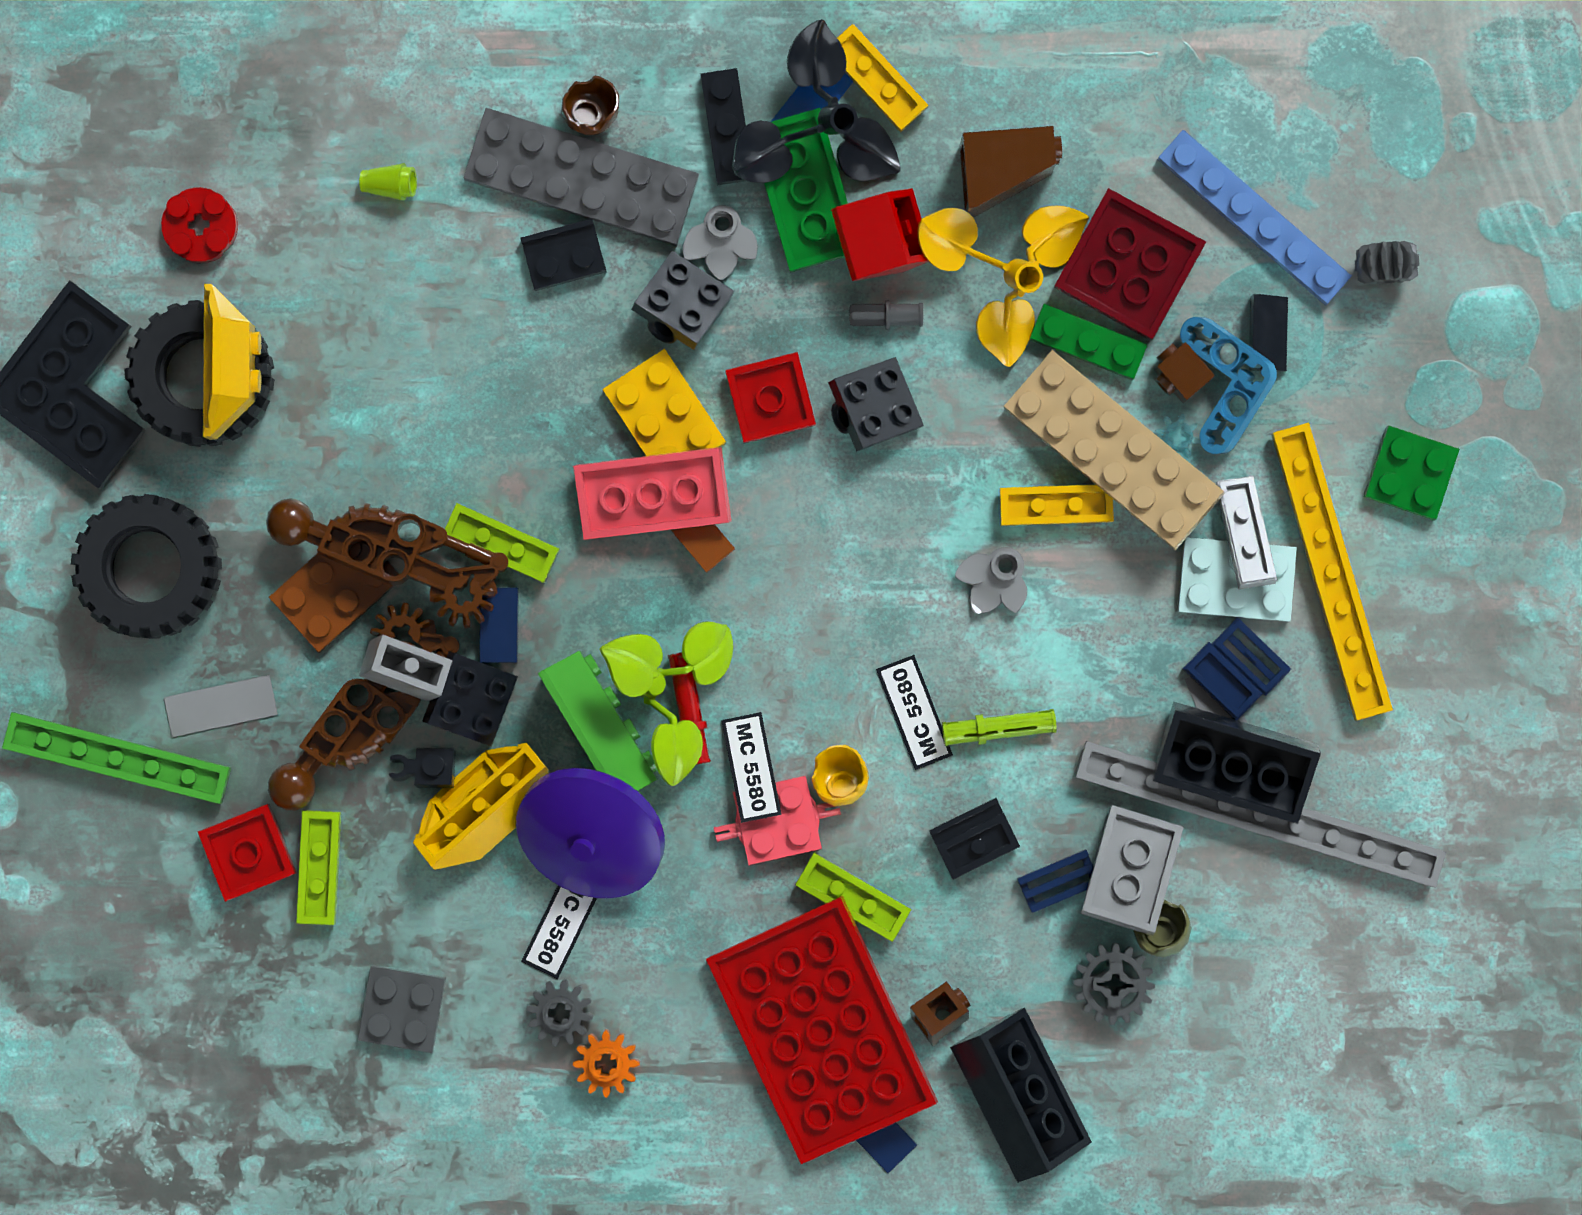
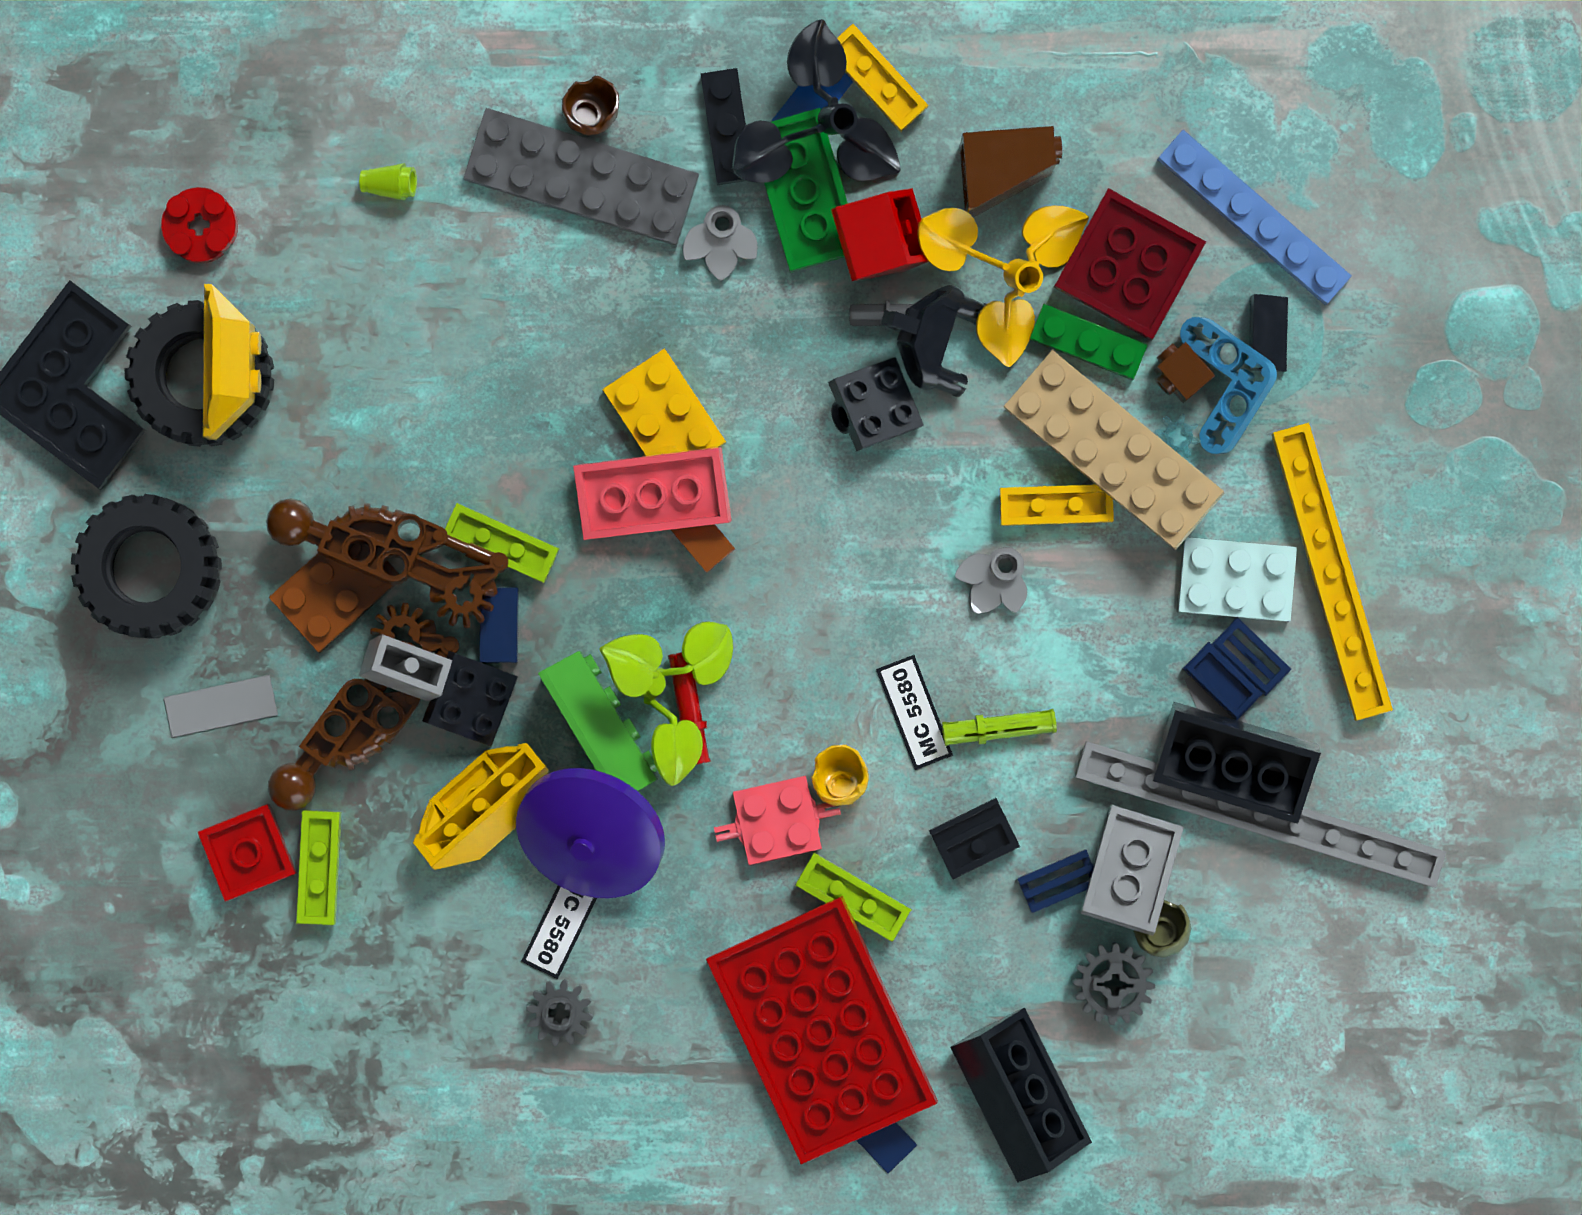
(116, 758): bright green plate -> none
(402, 1009): dark grey plate -> none
(431, 768): black plate -> none
(563, 254): black plate -> none
(617, 1072): orange gear -> none
(681, 302): black plate -> none
(751, 767): sticker -> none
(770, 397): red plate -> none
(926, 333): none -> black connector
(941, 998): reddish brown brick -> none
(1246, 533): tile -> none
(1387, 262): dark grey gear -> none
(1411, 472): green plate -> none

